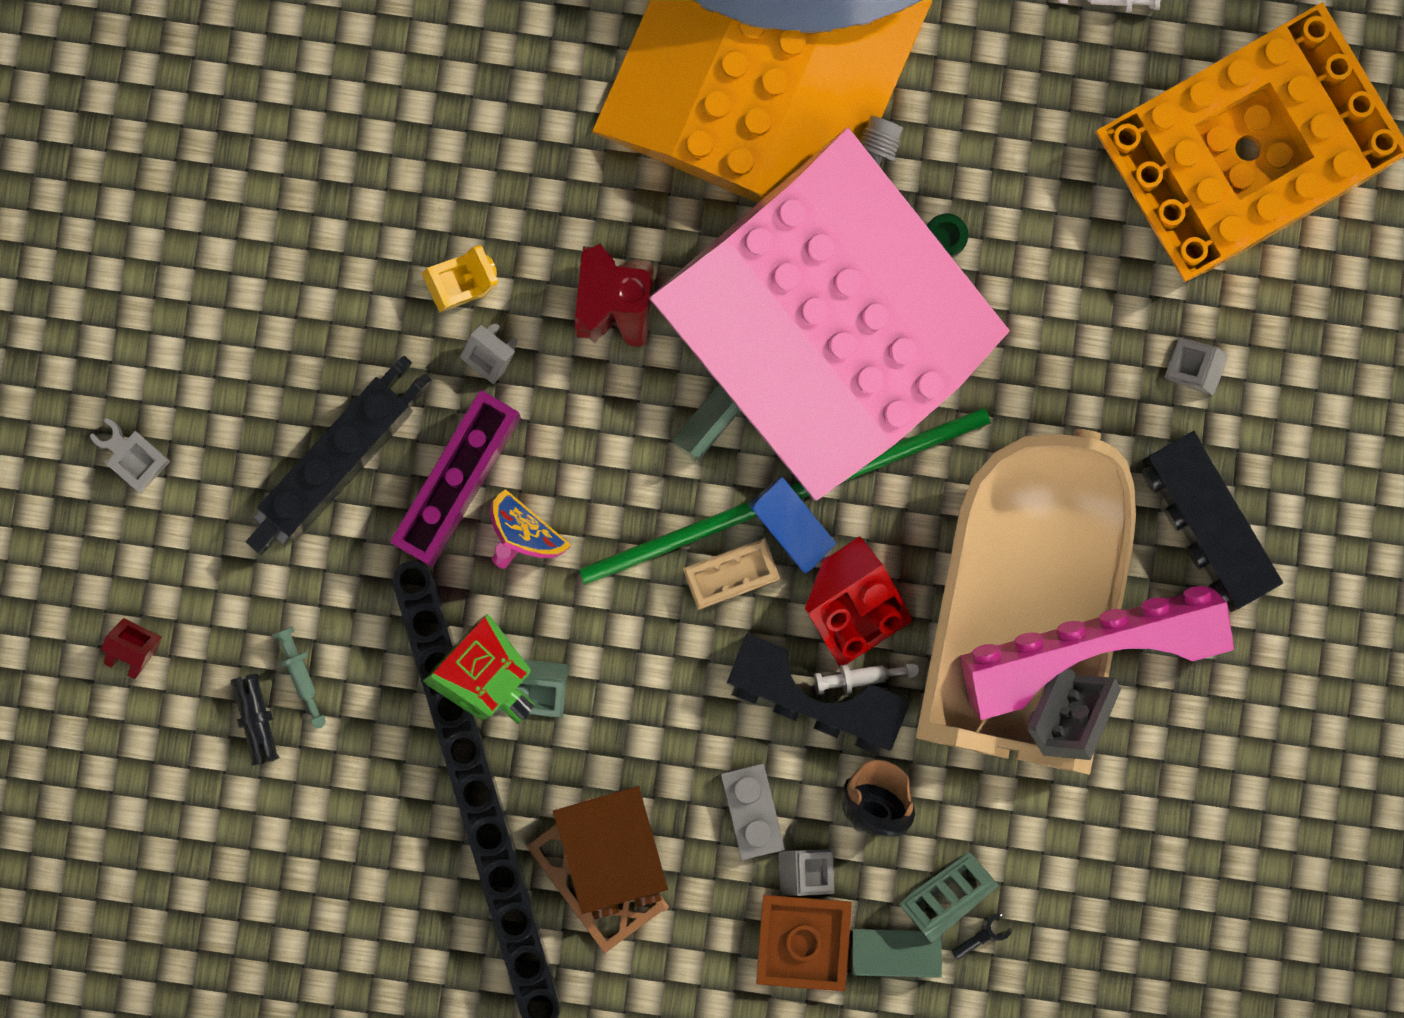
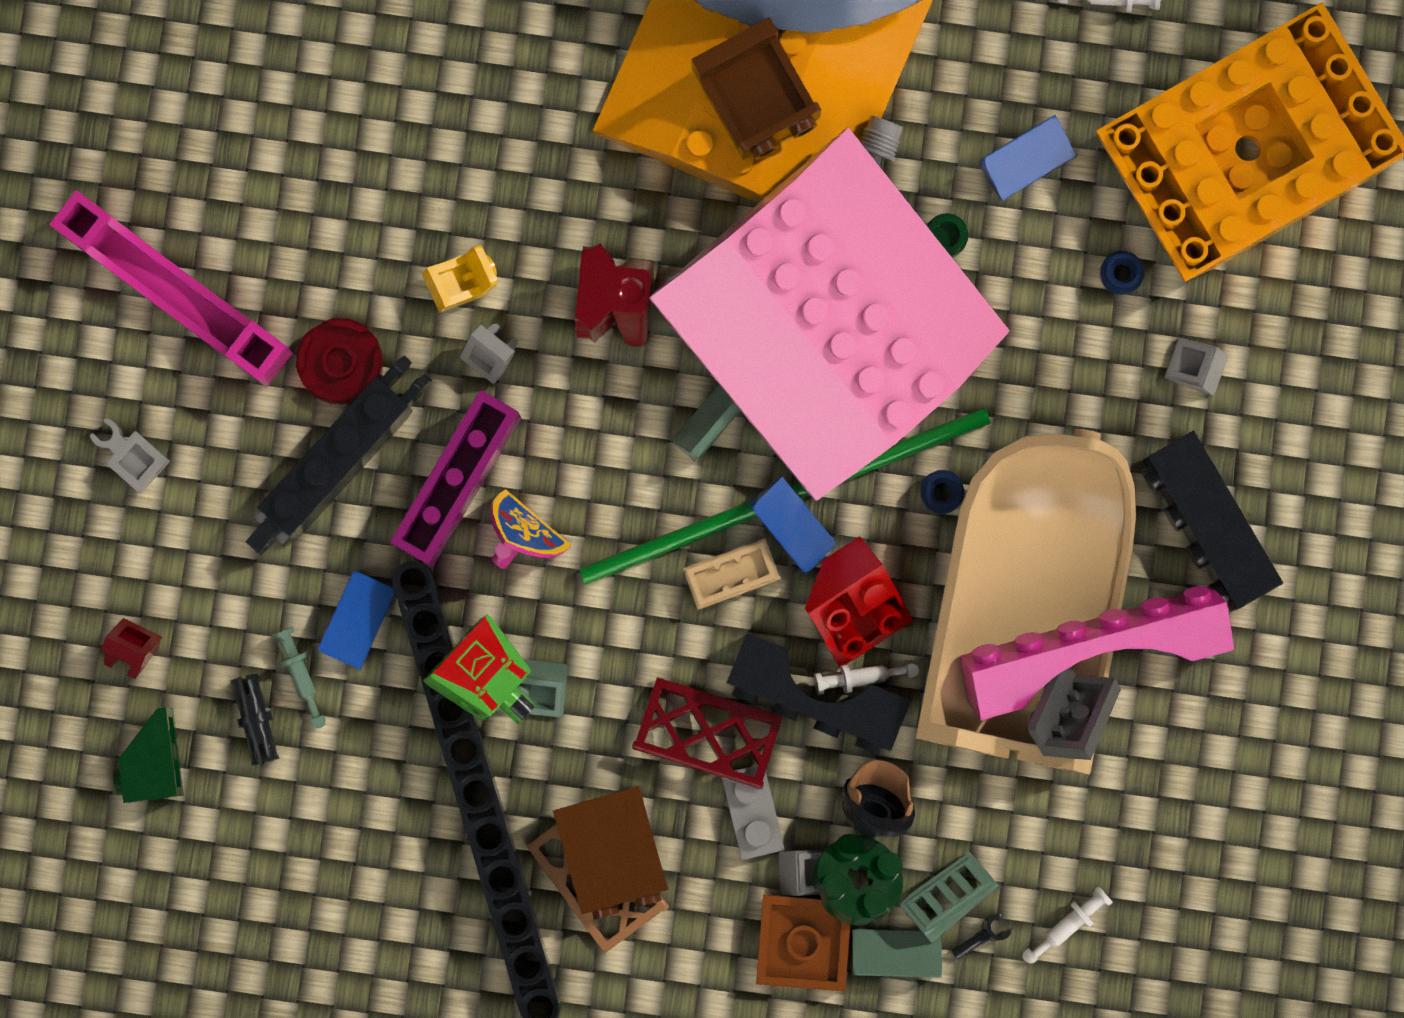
(151, 762): none -> dark green slope
(171, 288): none -> dark pink arch
(338, 360): none -> dark red tile
(357, 620): none -> blue slope
(695, 700): none -> dark red window
(756, 90): none -> reddish brown panel
(836, 888): none -> dark green plate
(945, 478): none -> dark blue plate
(1027, 158): none -> slope
(1069, 924): none -> white piece
(1131, 263): none -> dark blue plate

